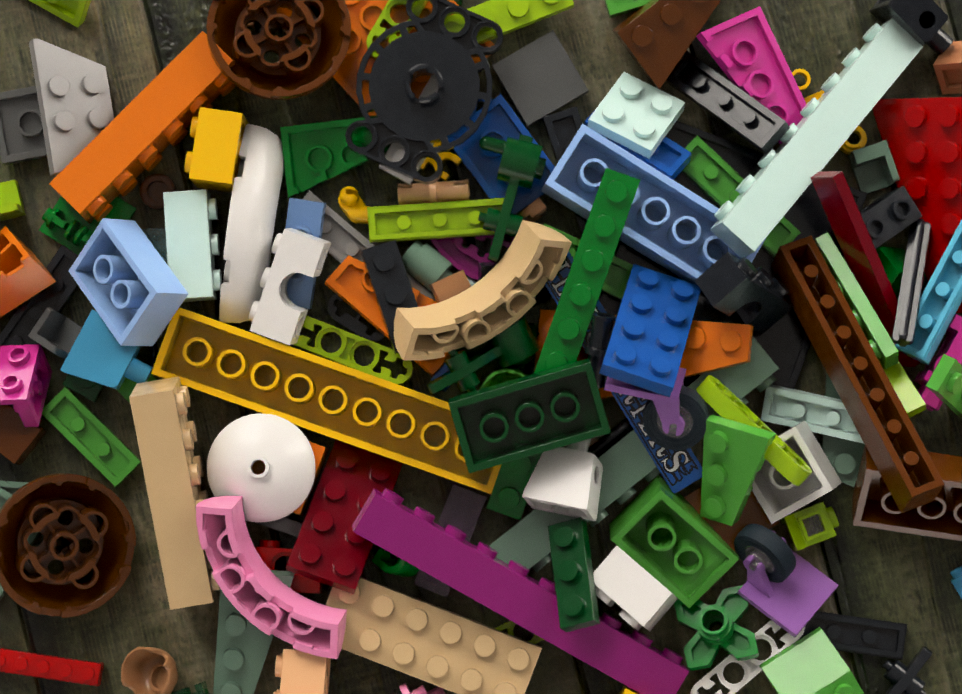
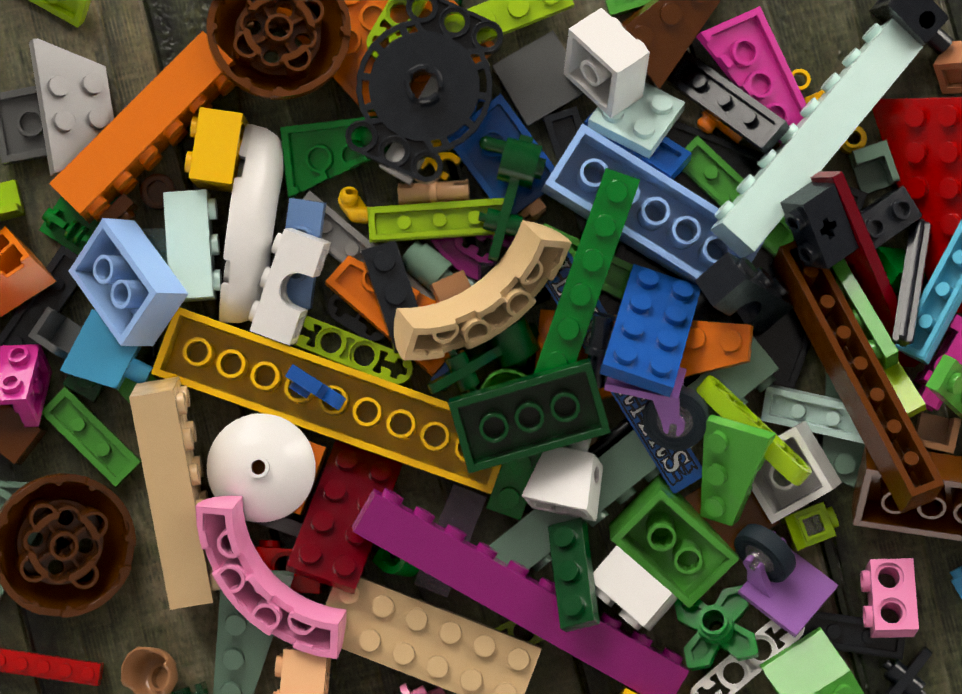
(121, 209): none -> reddish brown plate
(306, 384): none -> blue plate
(606, 62): none -> white brick
(708, 123): none -> orange arm
(819, 225): none -> black brick
(899, 598): none -> bright pink brick
(938, 432): none -> medium nougat panel

